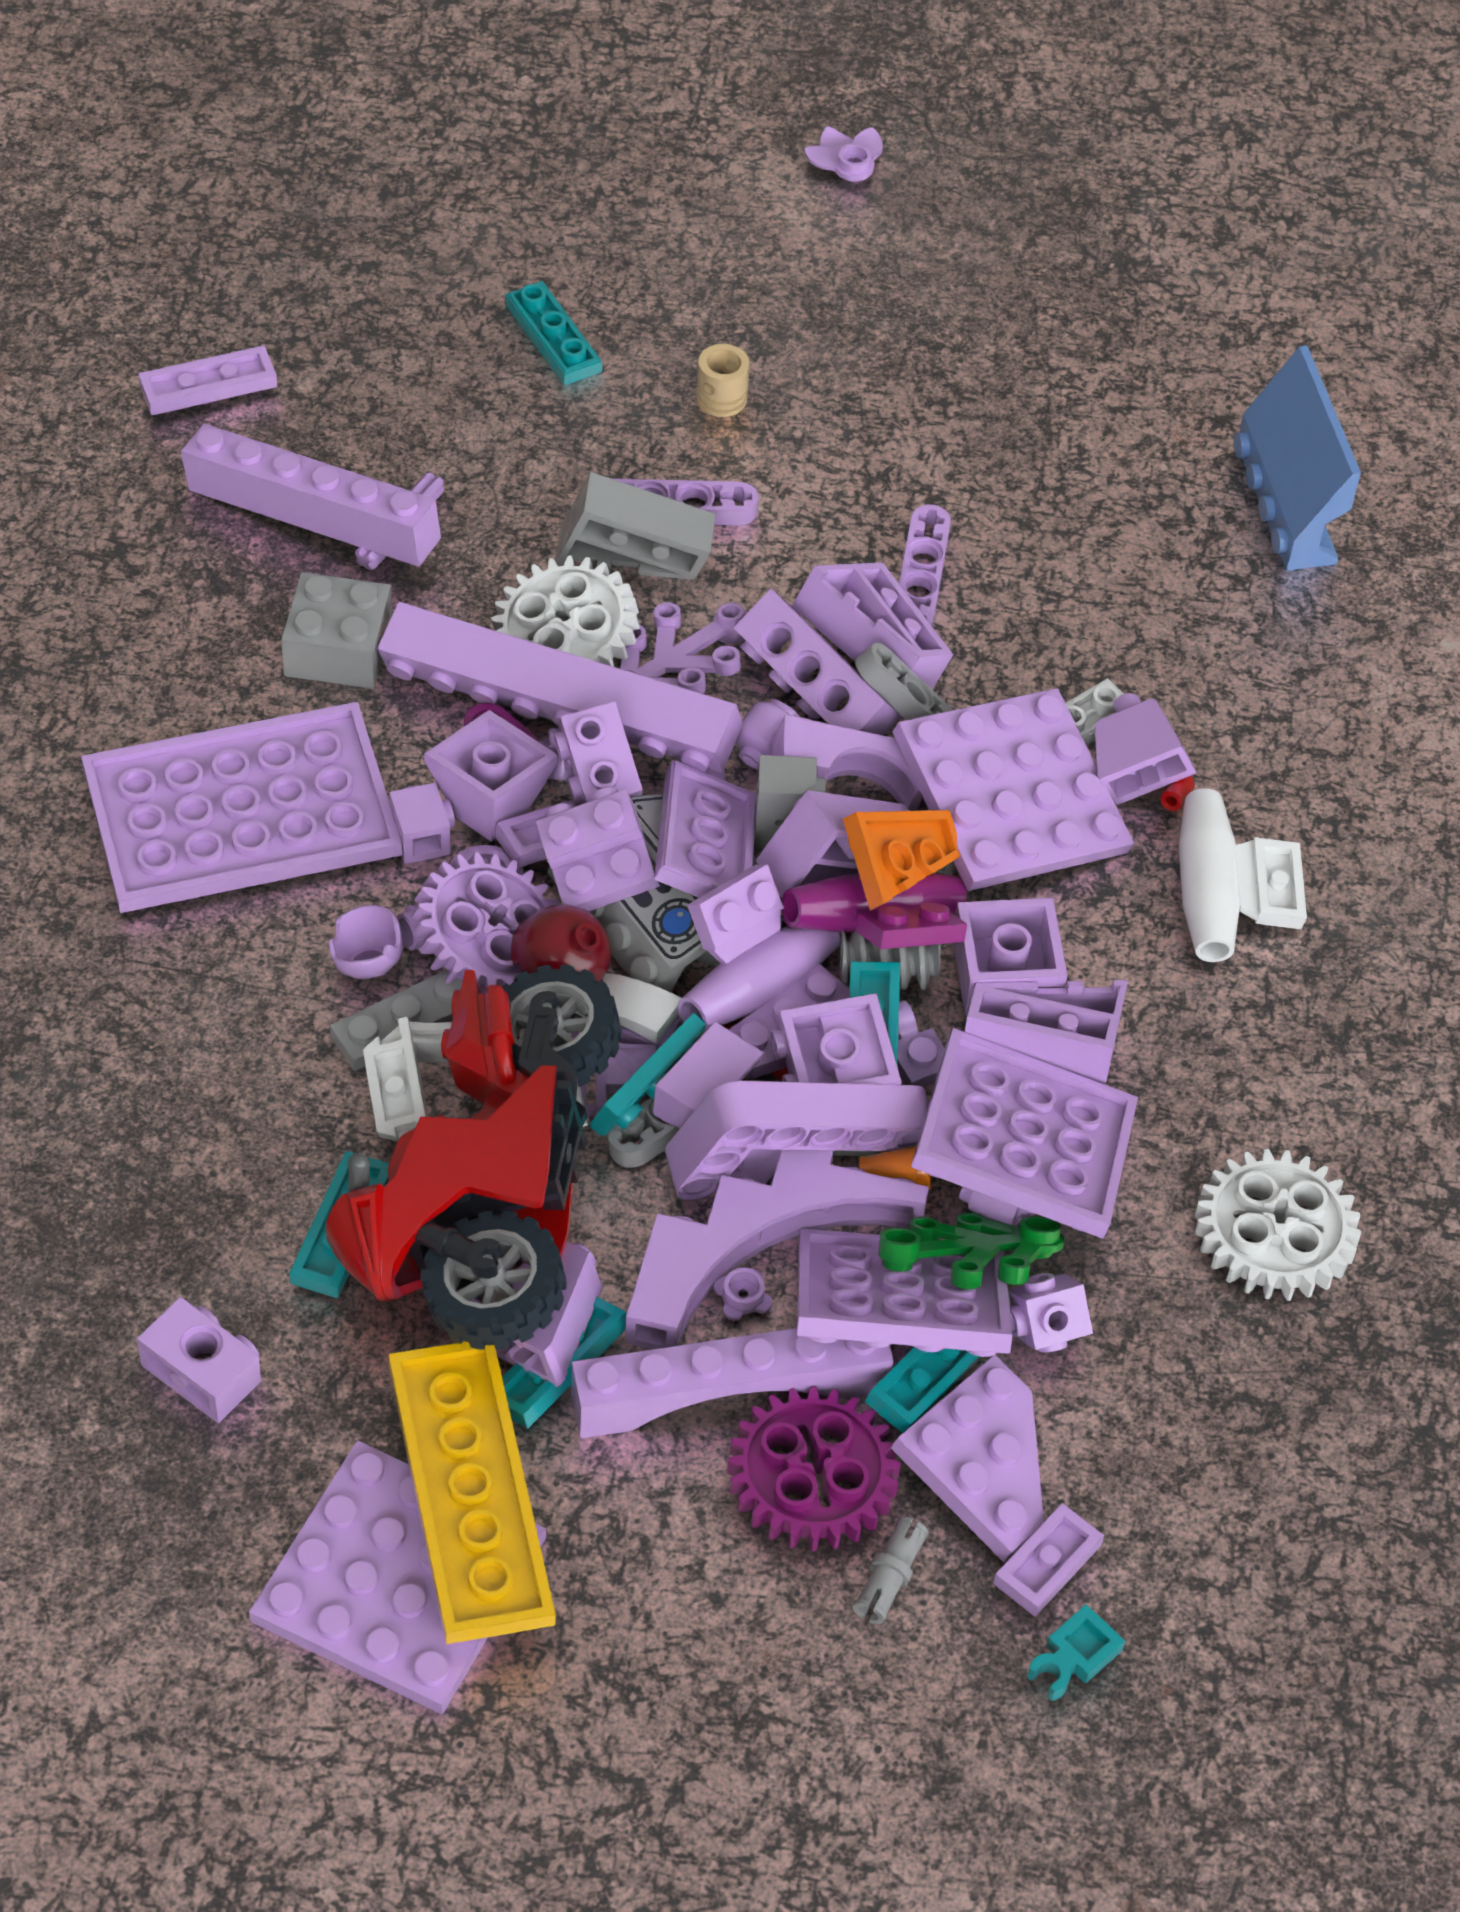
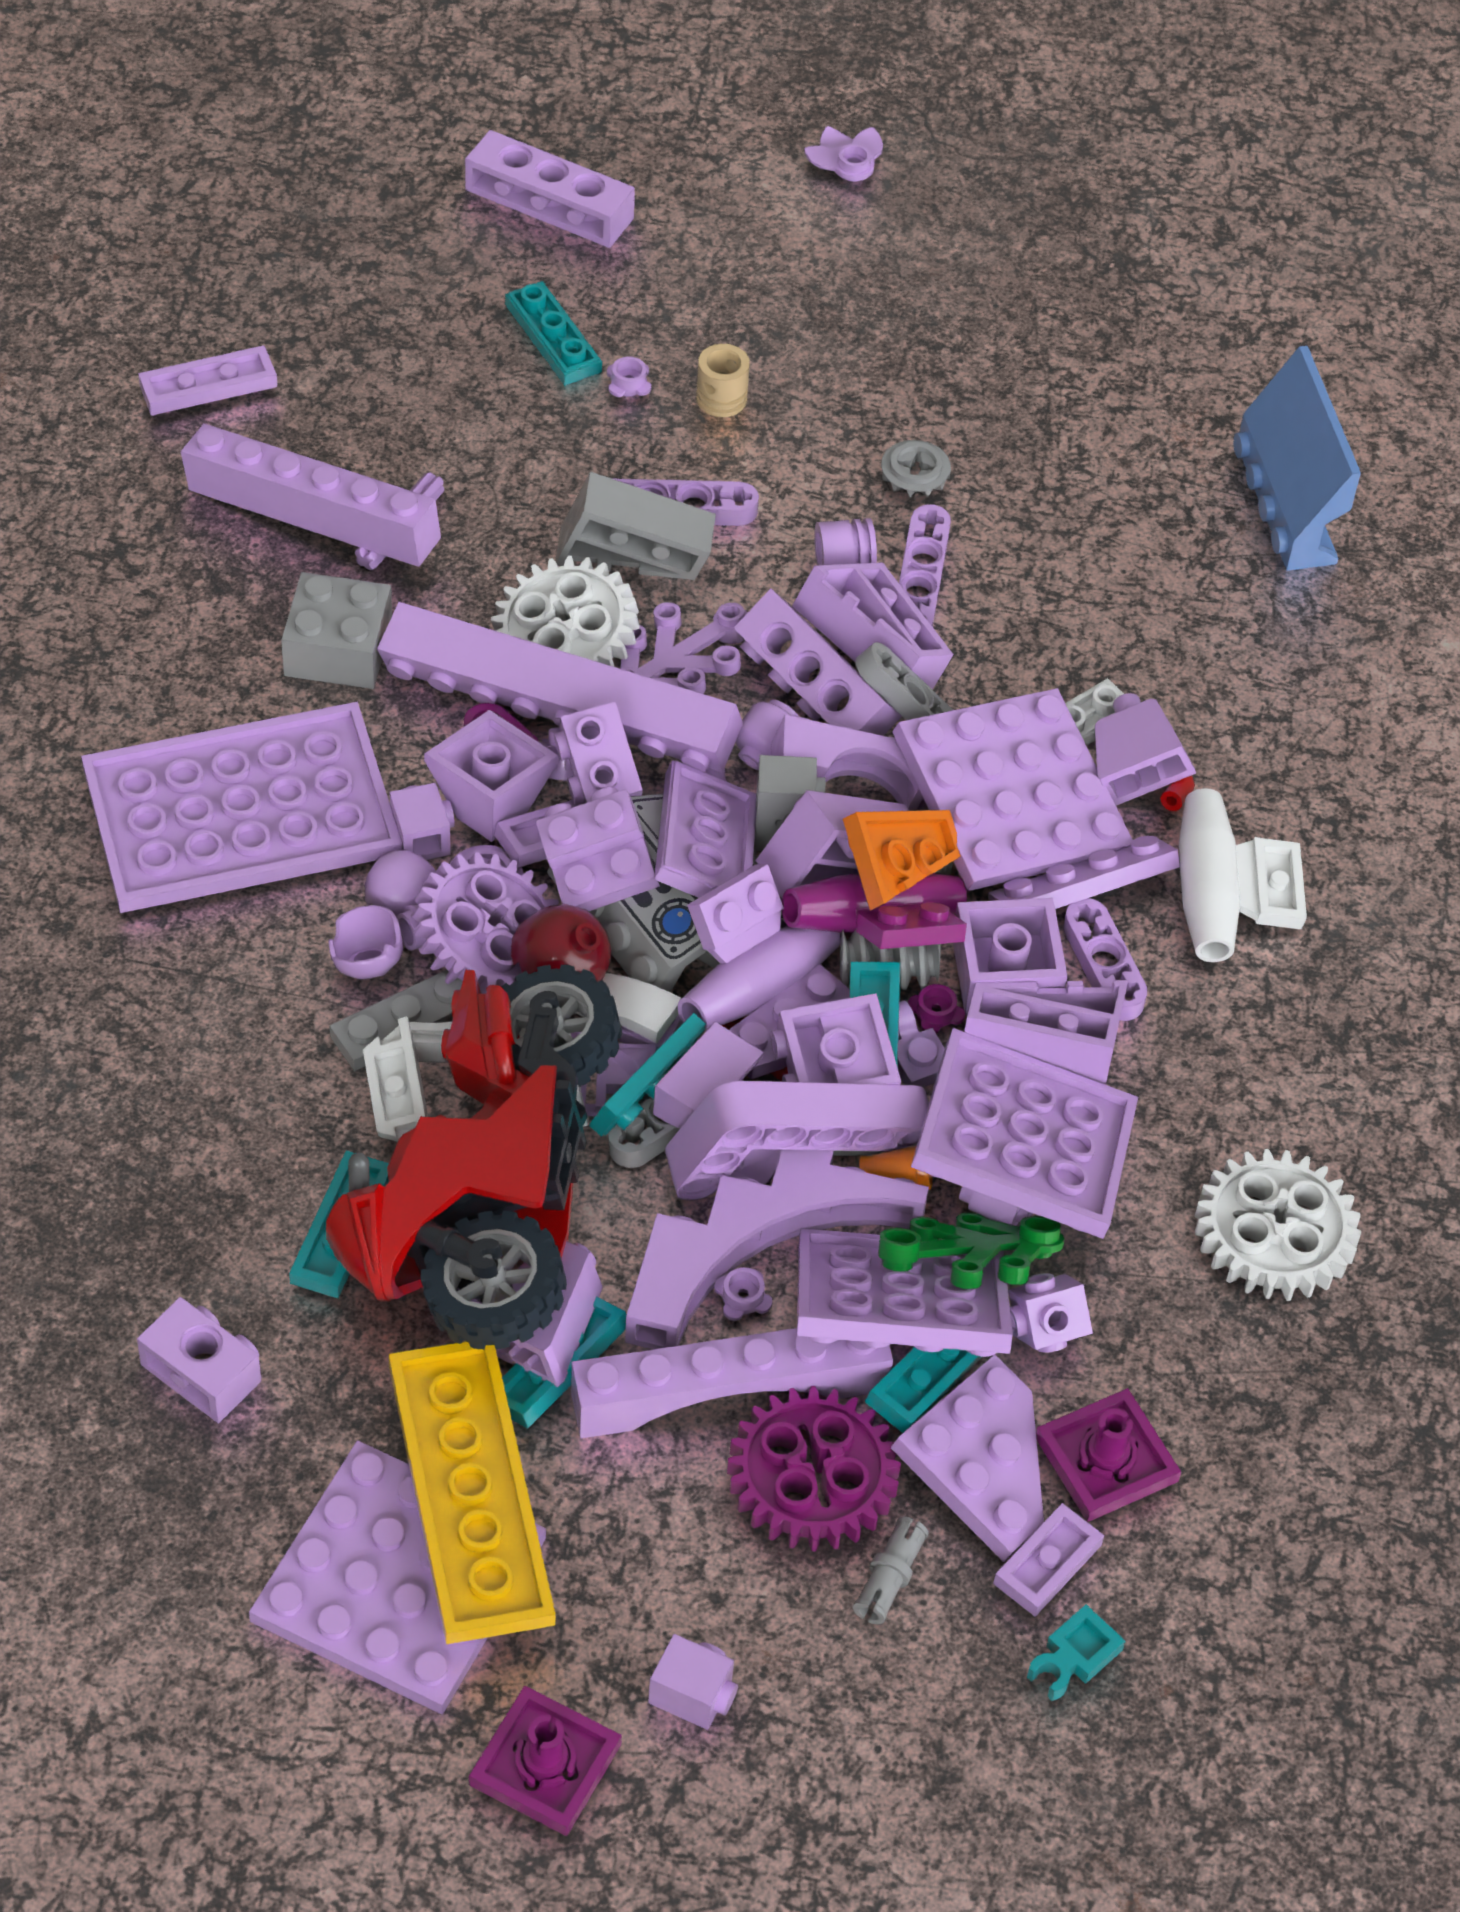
(396, 880): none -> lavender hair
(549, 188): none -> lavender brick
(553, 1742): none -> magenta plate
(628, 377): none -> lavender plate
(693, 1681): none -> lavender brick
(845, 542): none -> lavender piece
(902, 457): none -> light grey gear
(936, 997): none -> magenta plate
(1099, 874): none -> lavender plate
(1105, 939): none -> lavender beam
(1112, 1440): none -> magenta plate

